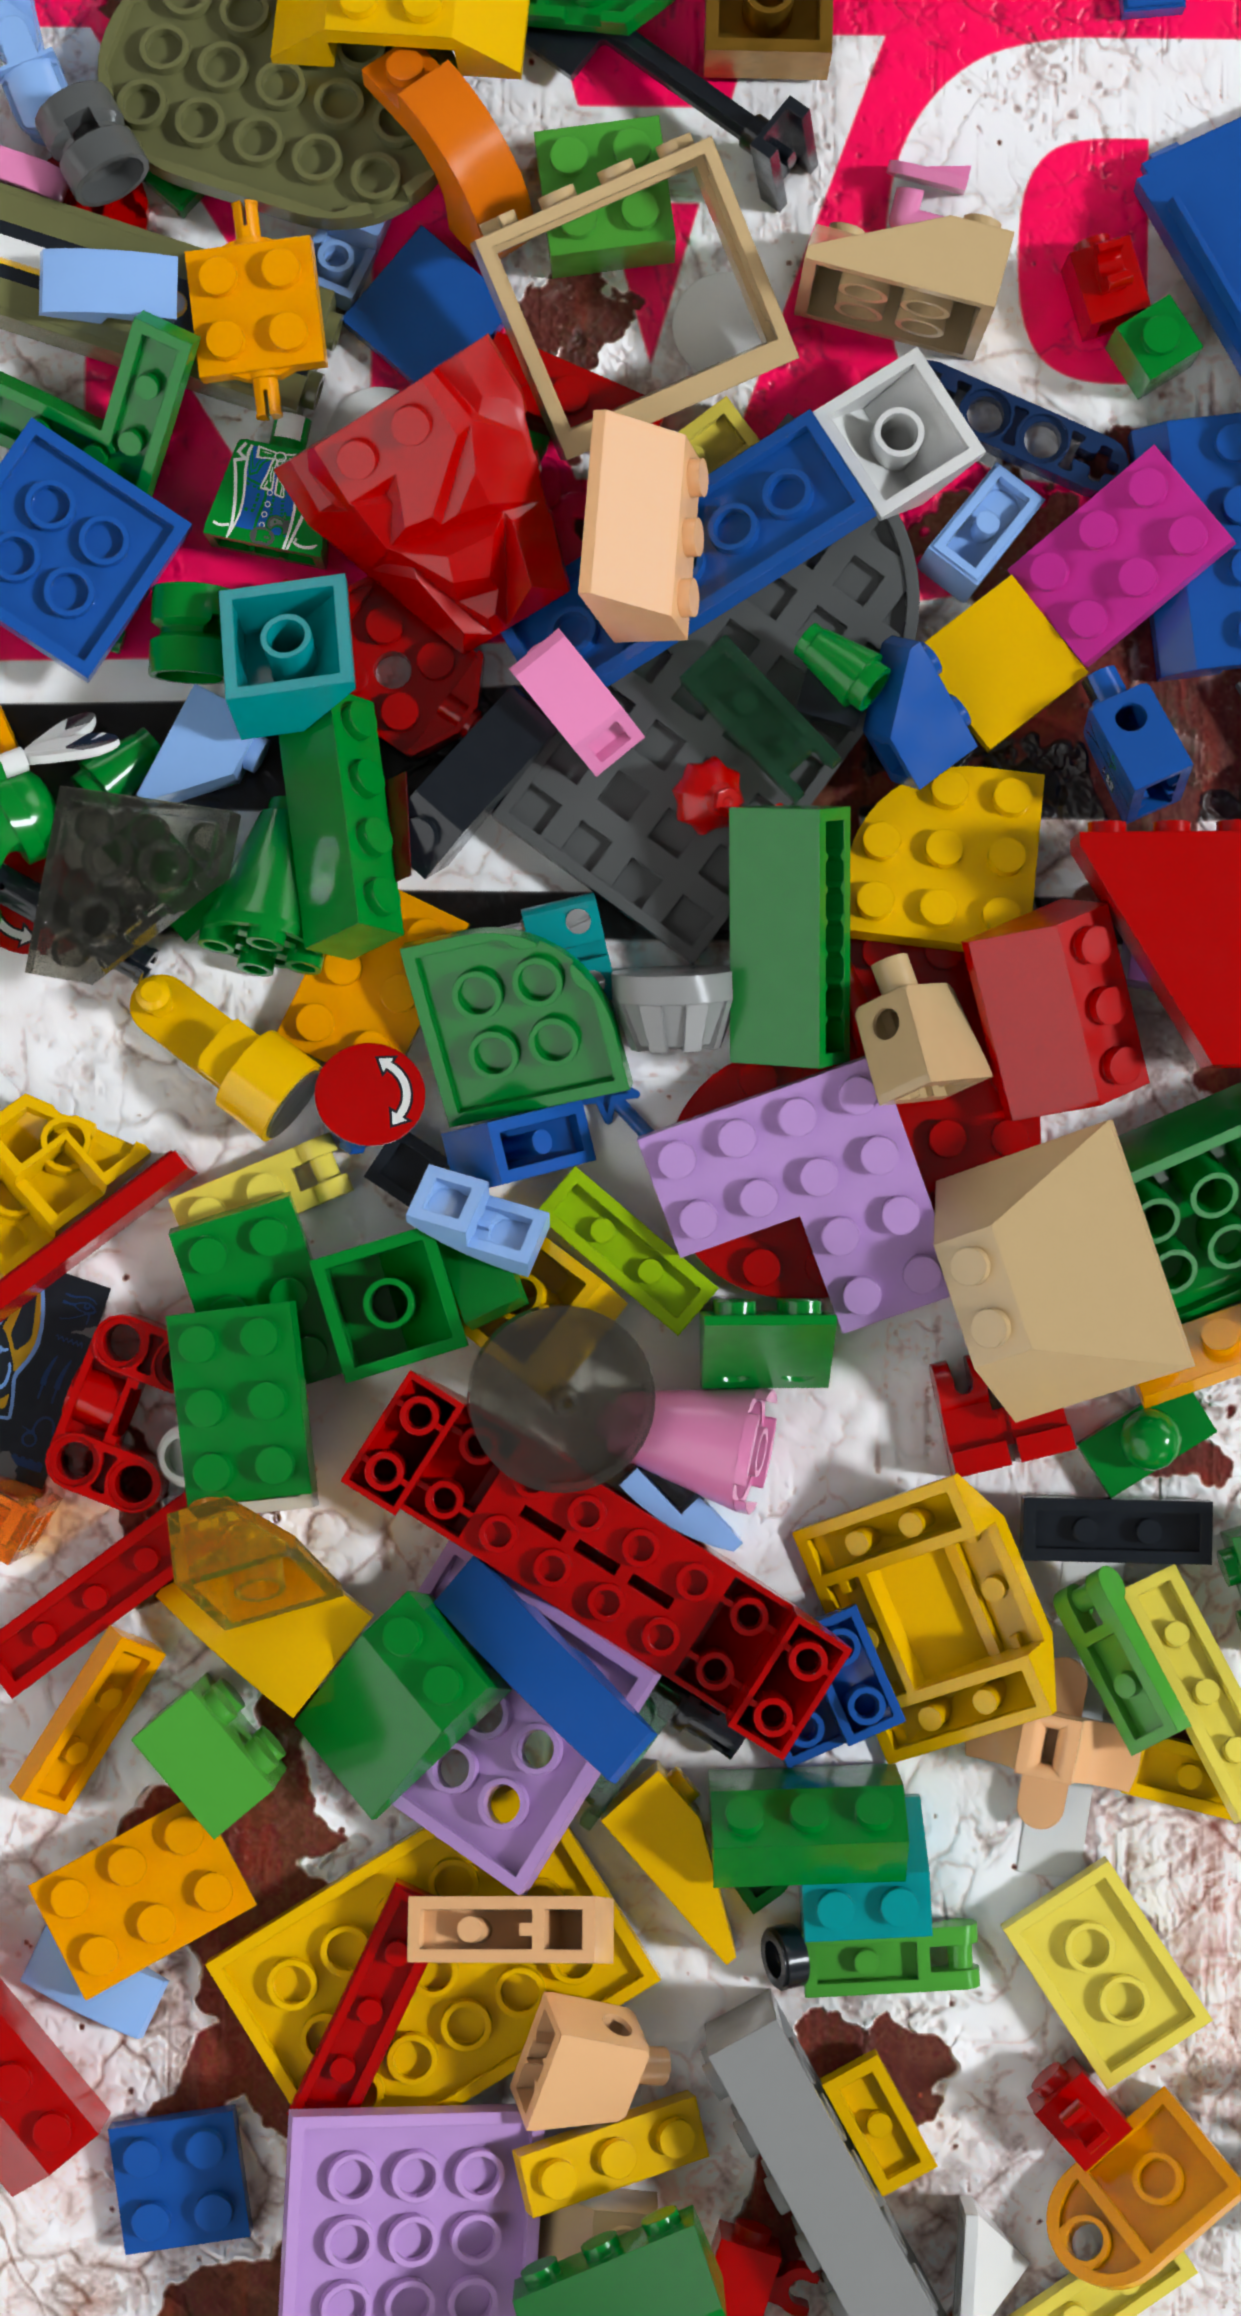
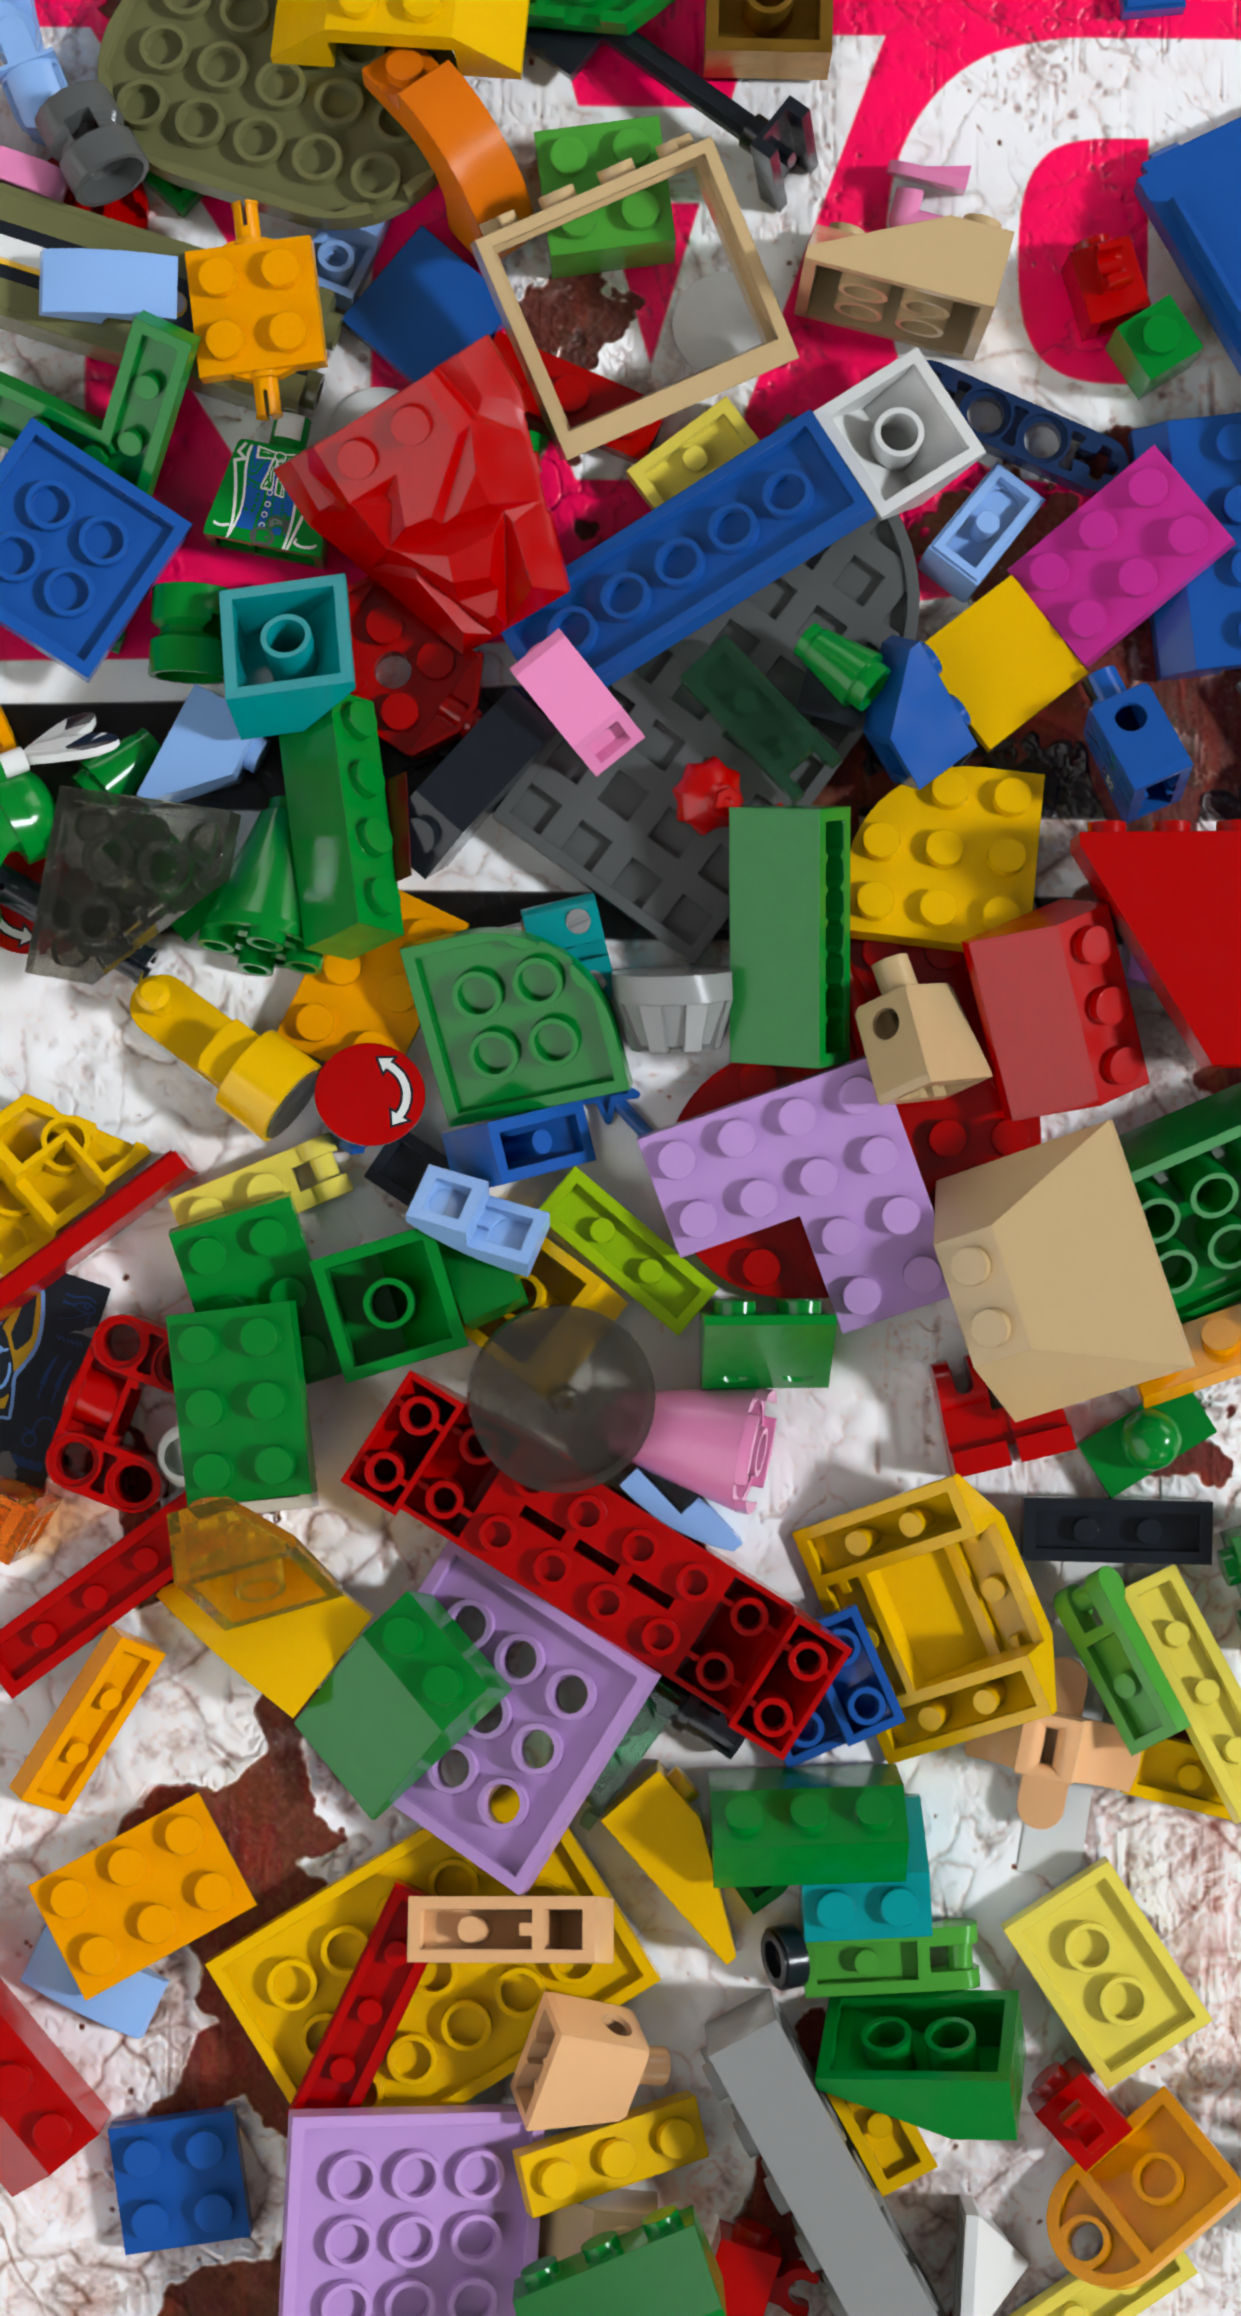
(212, 1753): bright green brick -> none
(545, 1669): blue slope -> none
(641, 529): light nougat slope -> none
(929, 2059): none -> green slope

